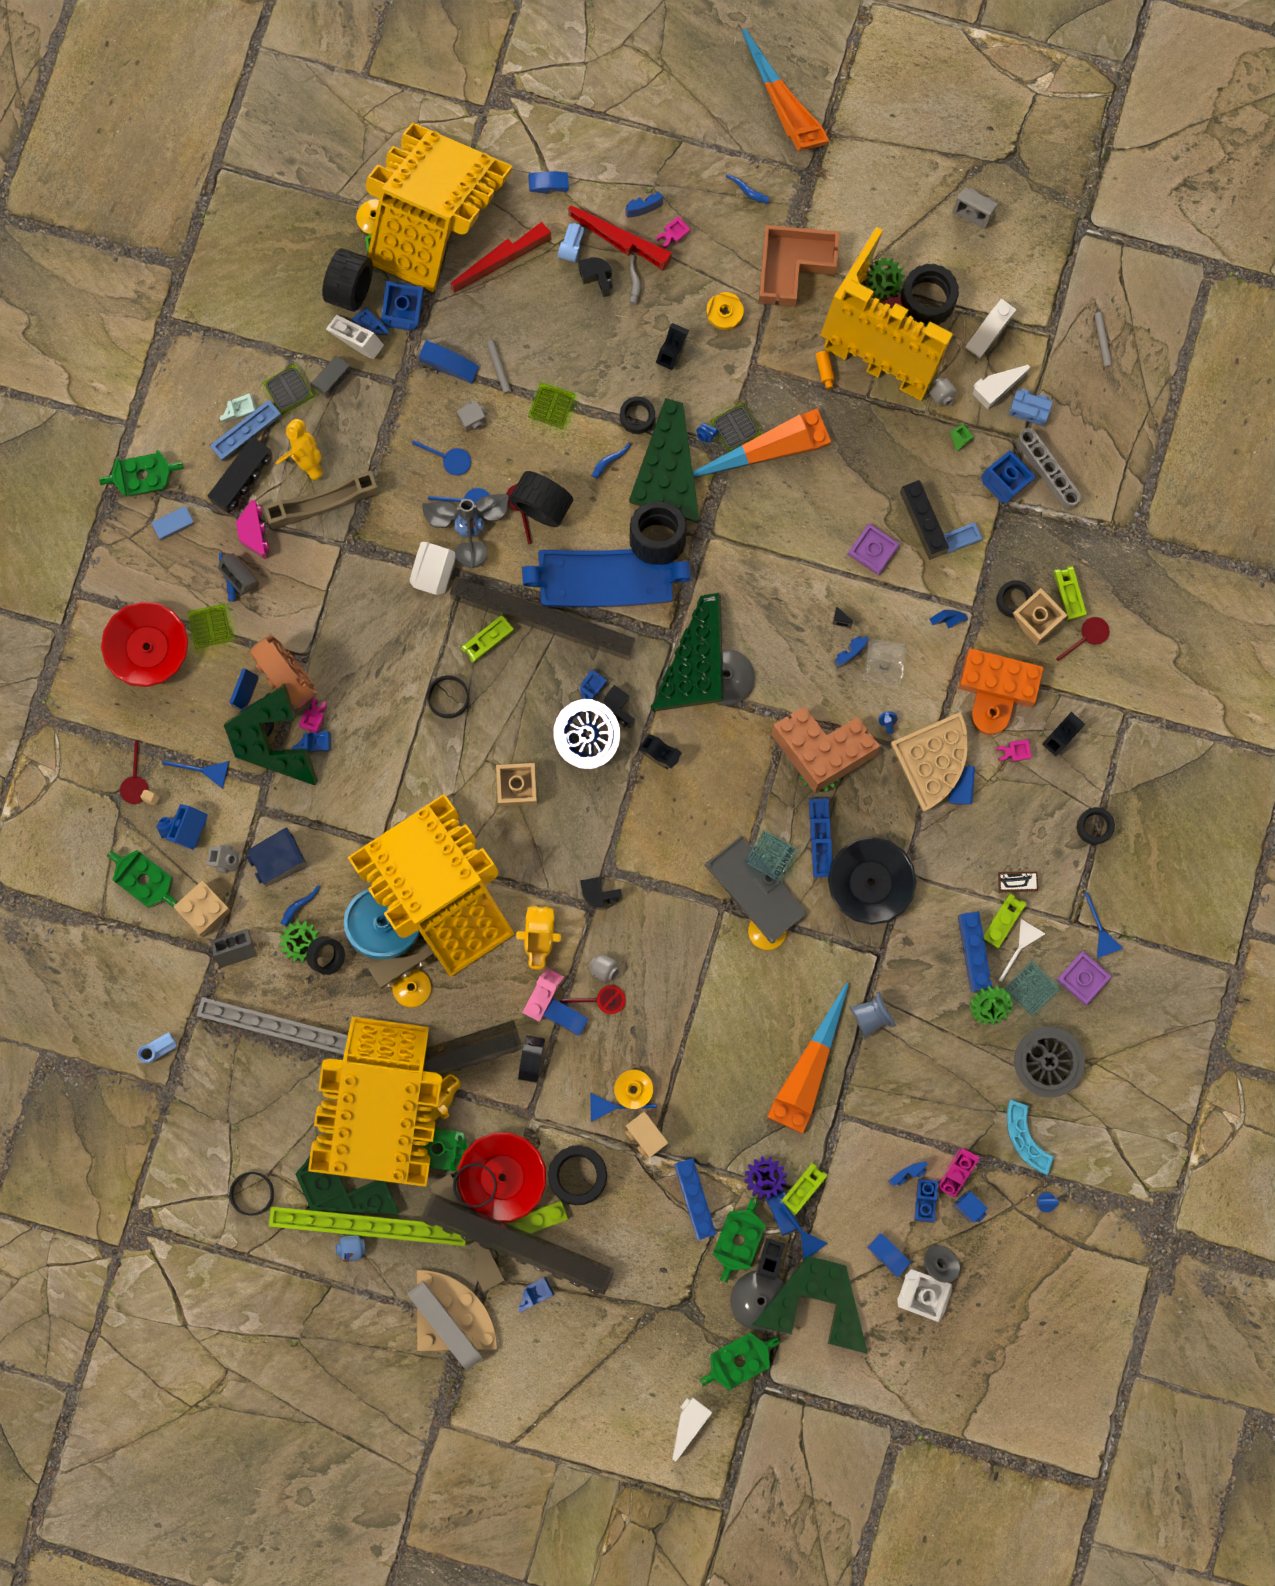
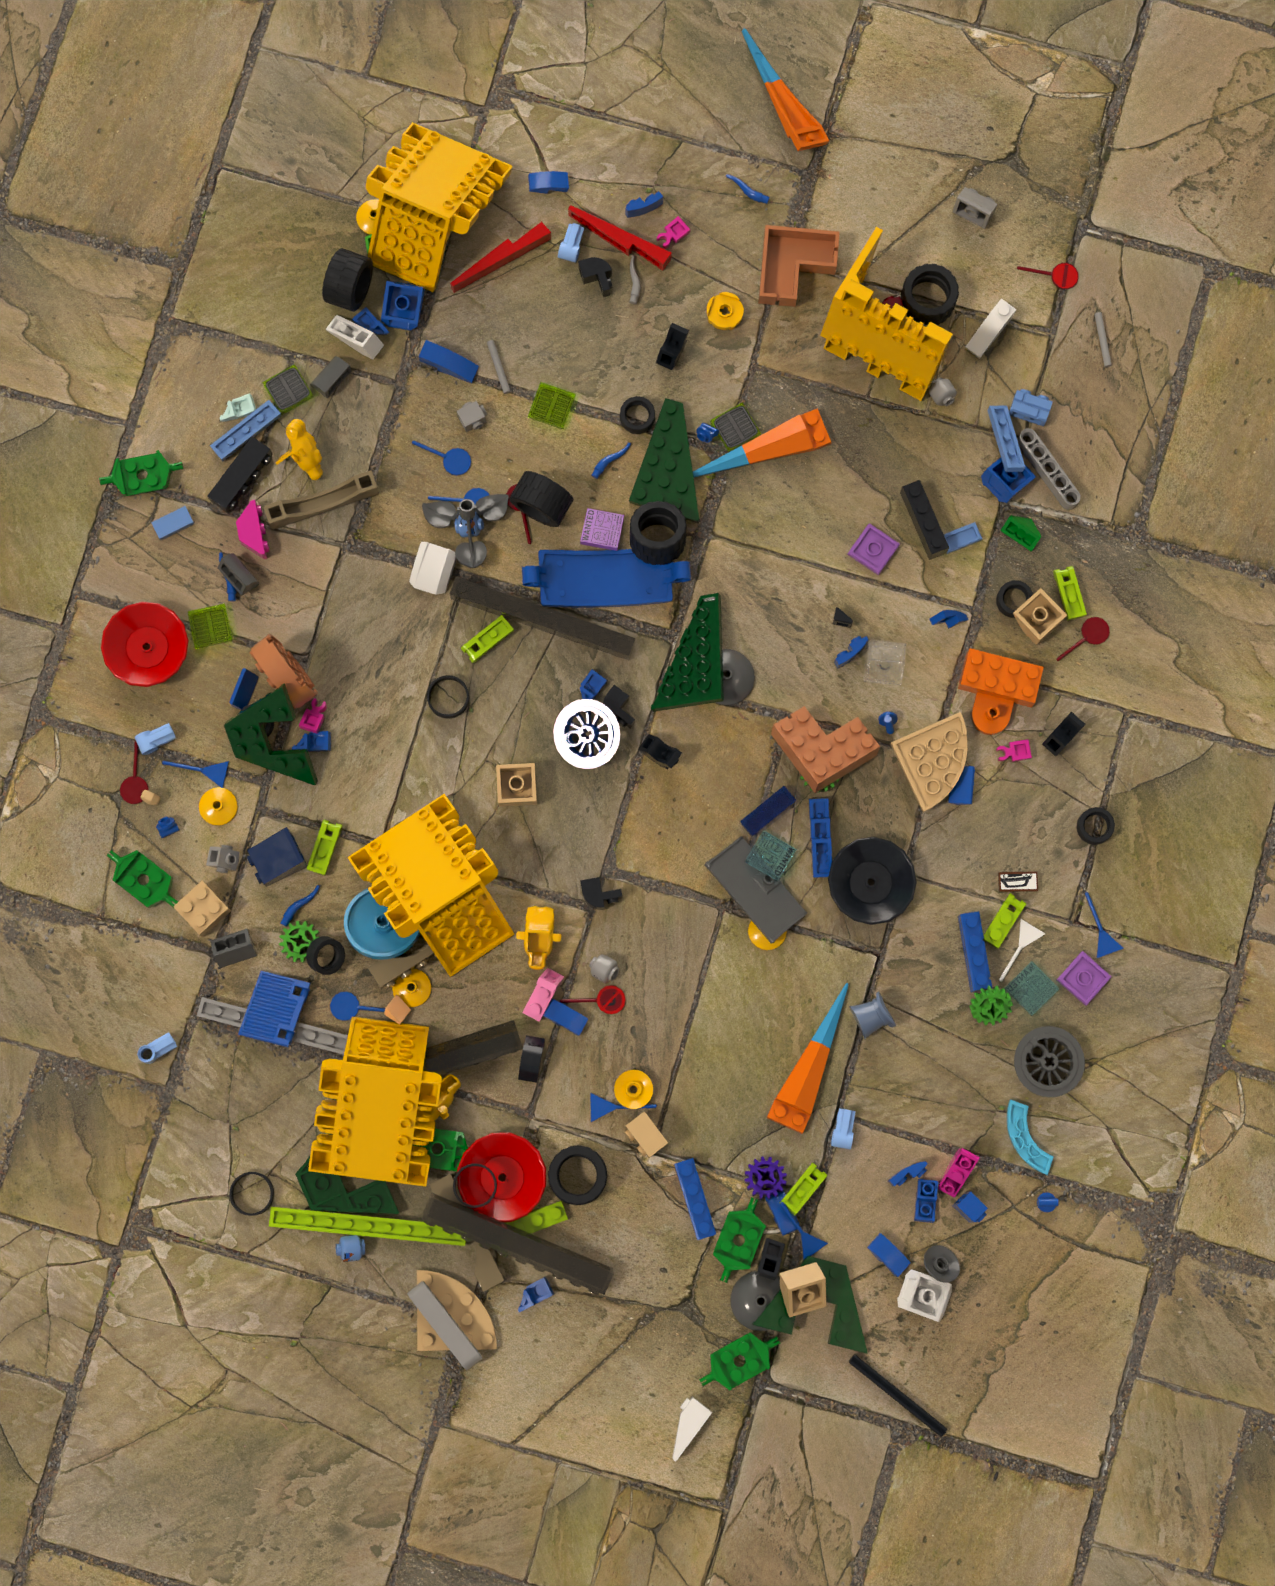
(150, 740): none -> light blue piece
(187, 827): blue brick -> none
(224, 813): none -> yellow dish
(274, 1008): none -> blue window
(324, 848): none -> lime plate
(346, 1005): none -> blue piece
(397, 1010): none -> light nougat slope
(602, 529): none -> medium lavender tile
(767, 811): none -> clear blue plate
(803, 1289): none -> tan slope
(825, 368): light orange cylinder -> none
(842, 1134): none -> light blue piece
(892, 278): bright green gear -> none
(897, 1395): none -> black axle
(961, 436): bright green slope -> none
(996, 385): white slope -> none
(1006, 439): none -> medium blue plate
(1022, 531): none -> green slope
(1063, 275): none -> piece

